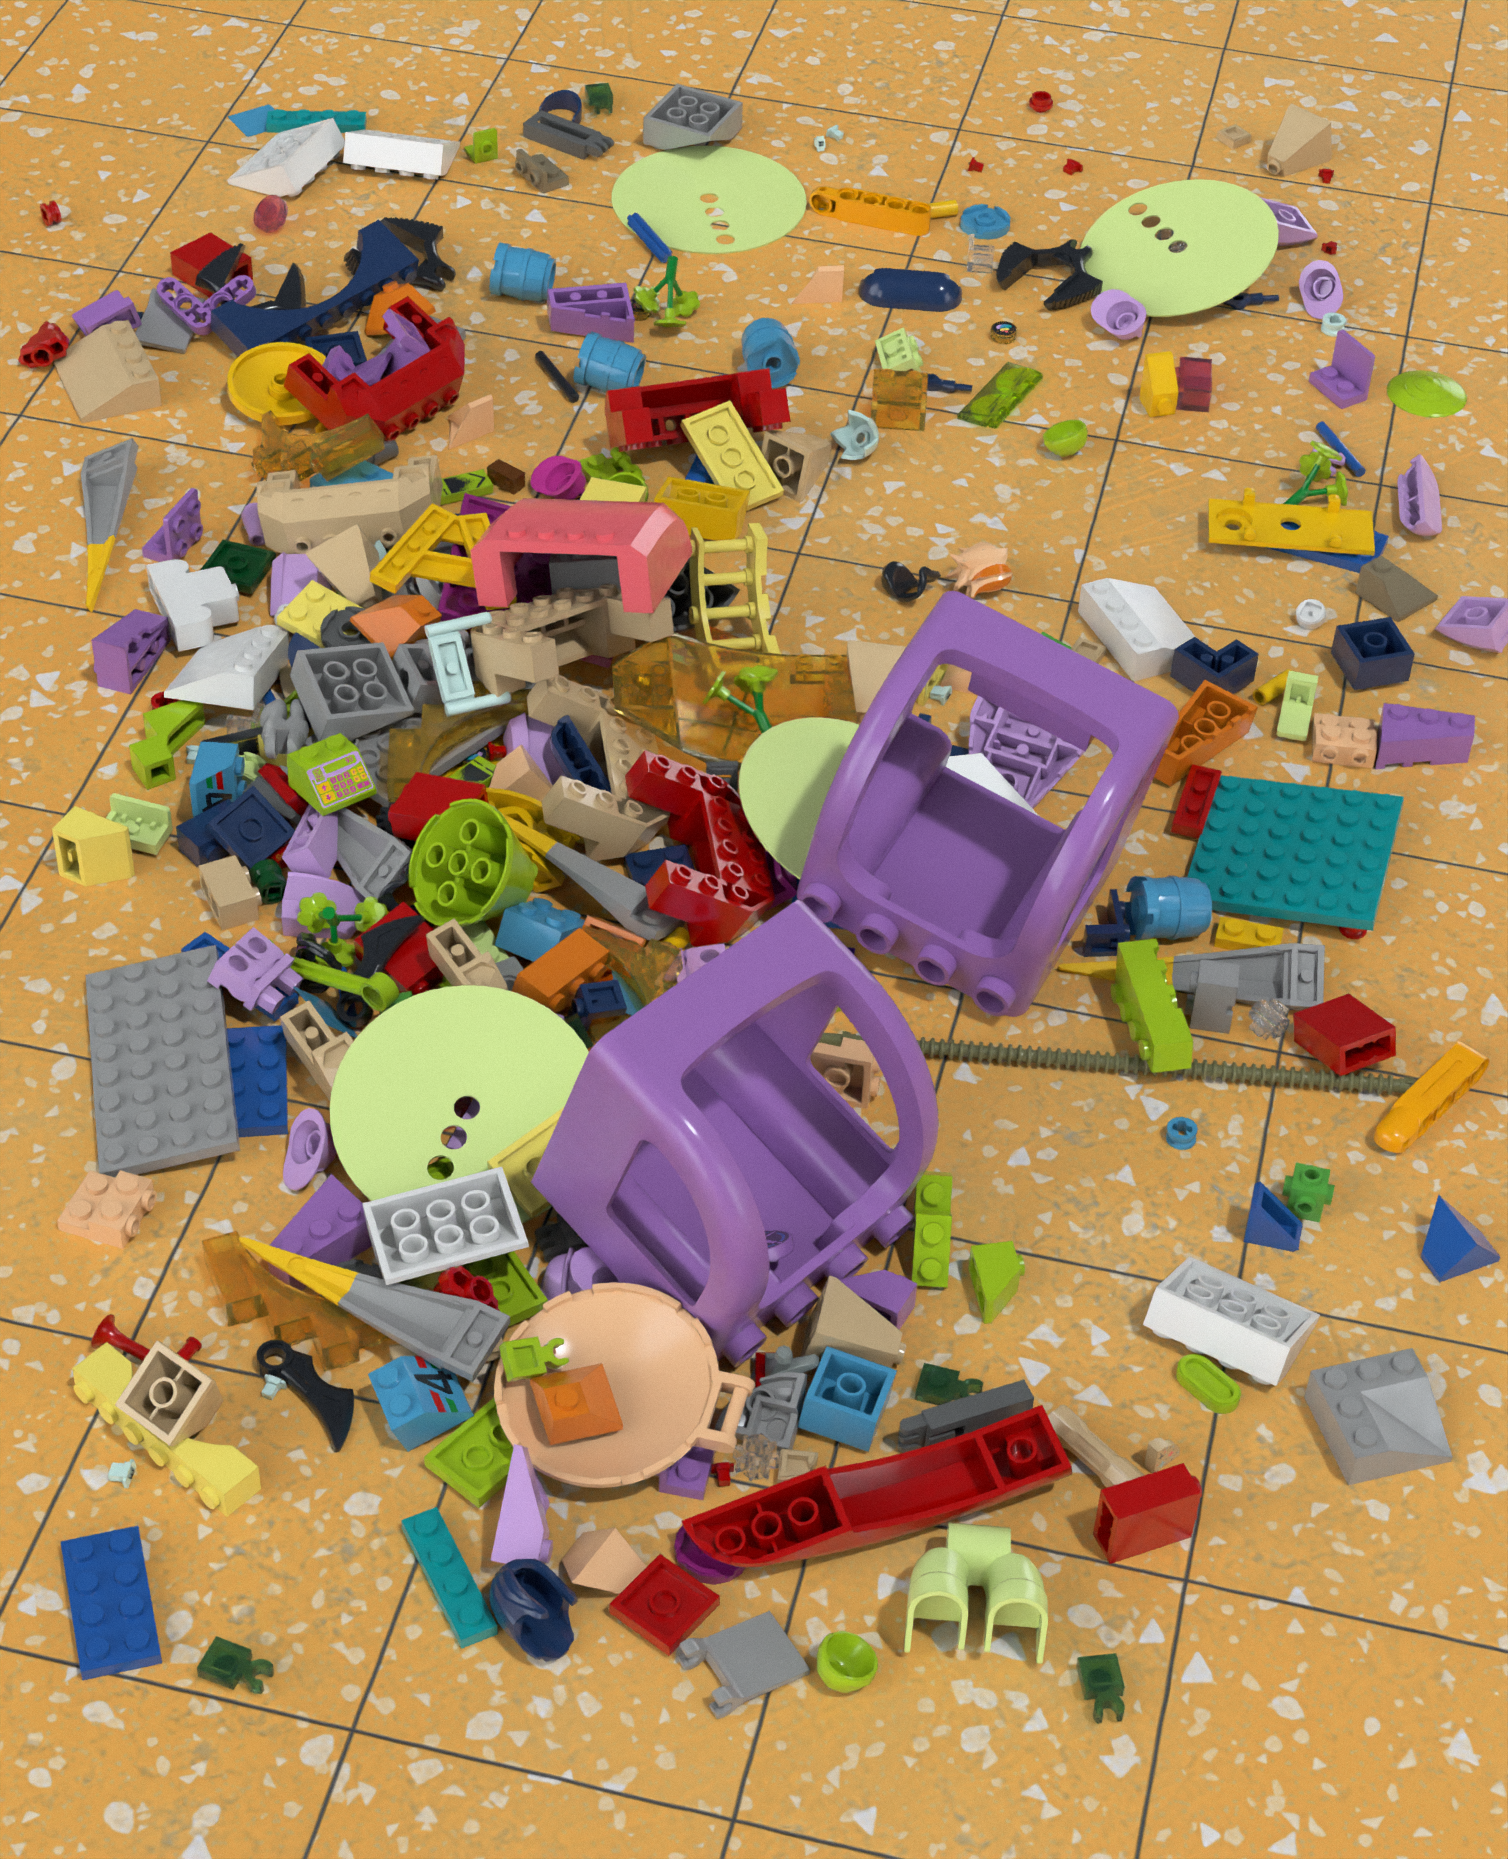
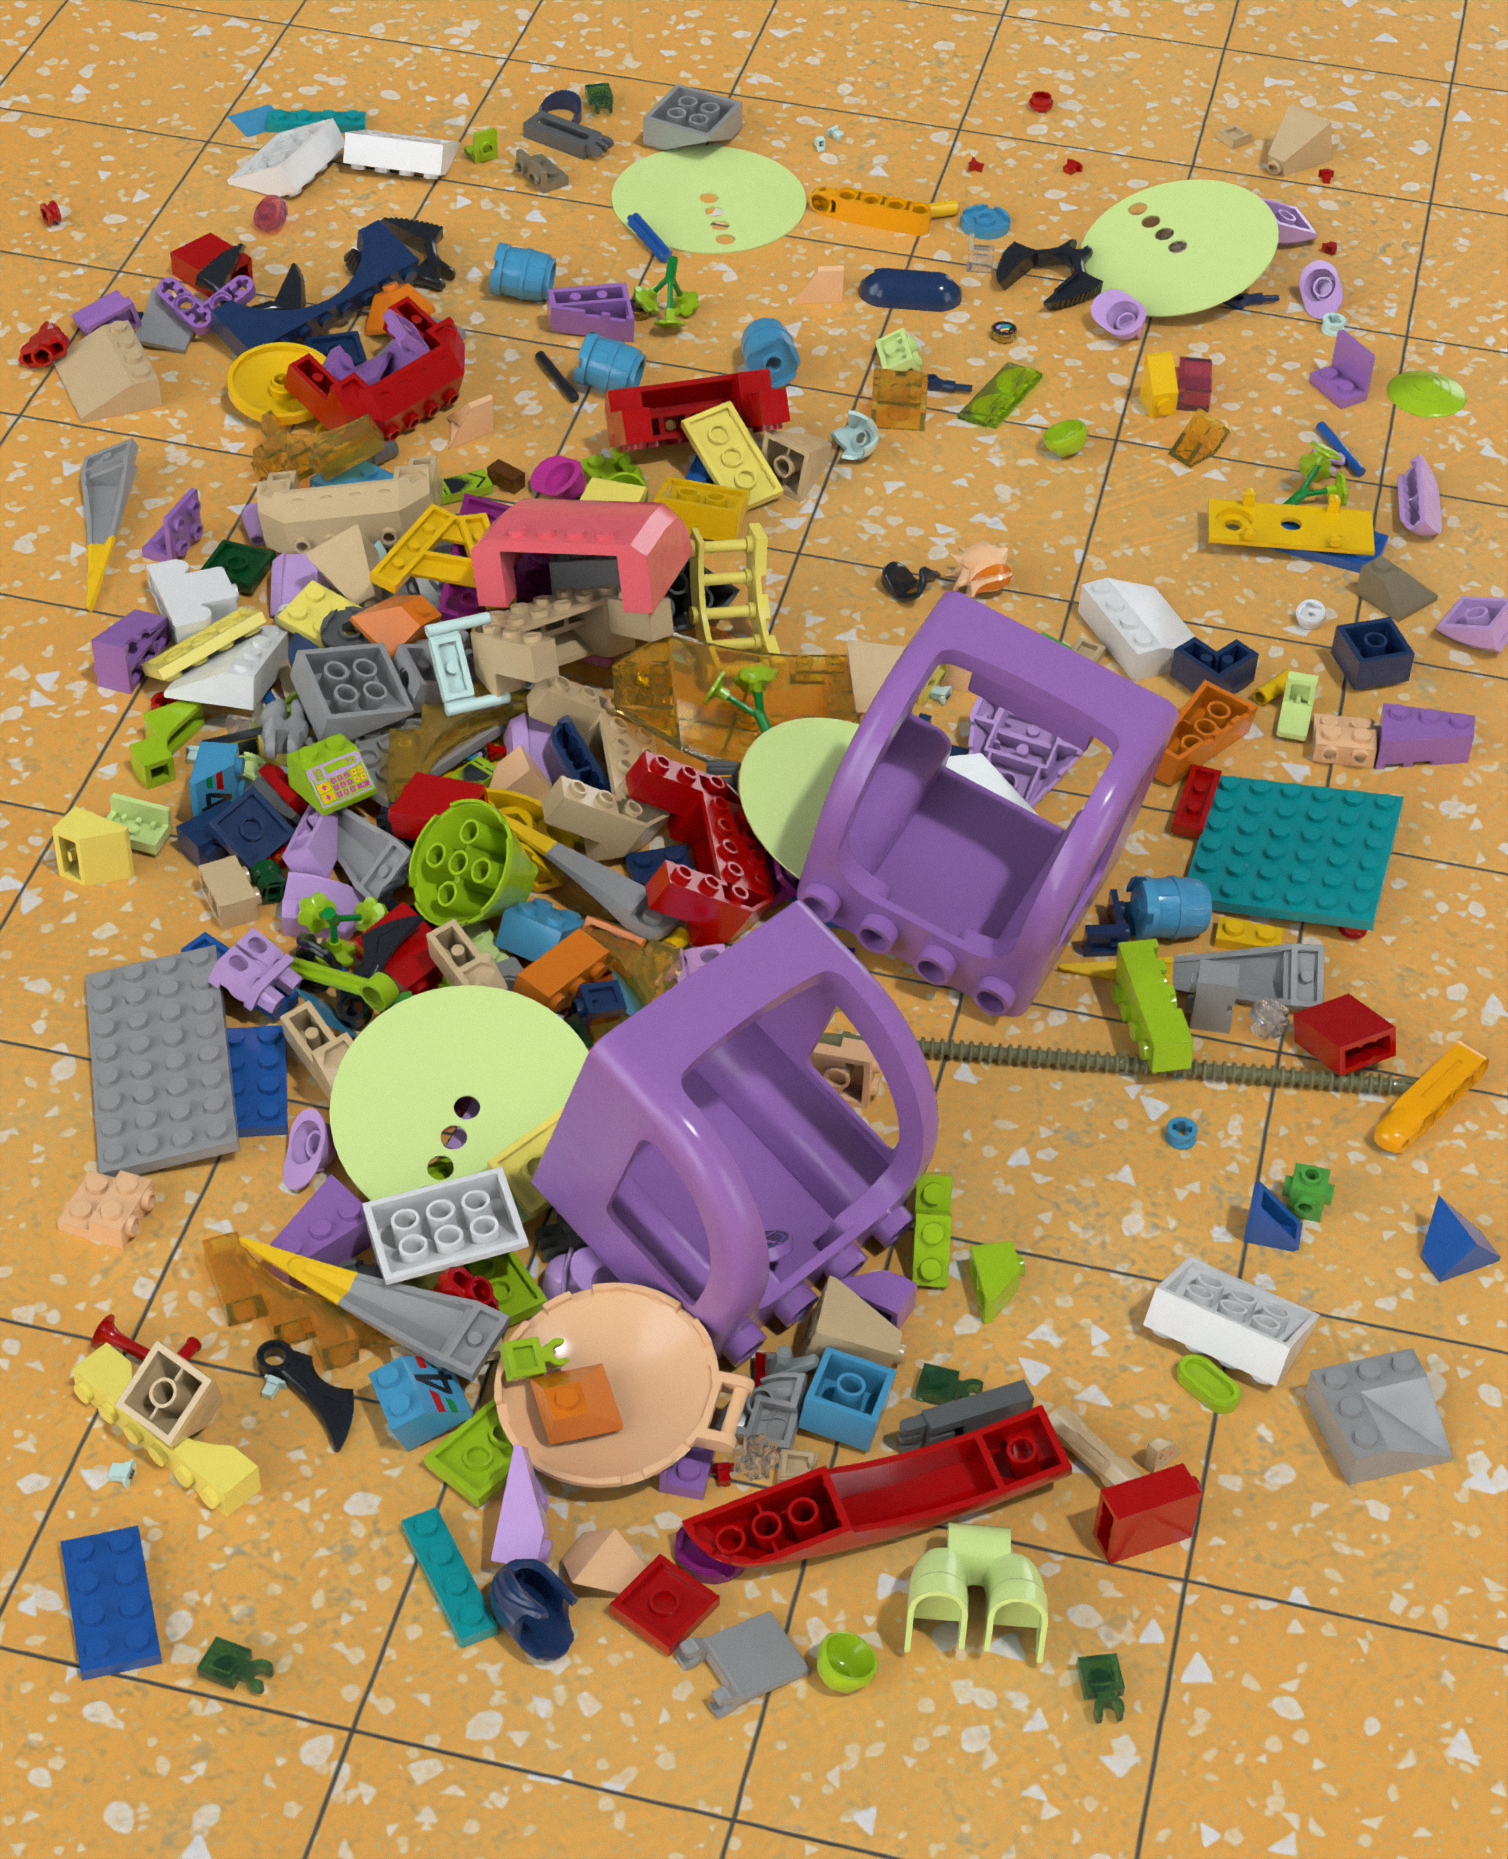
(198, 646): none -> light yellow plate
(1199, 439): none -> clear yellow slope

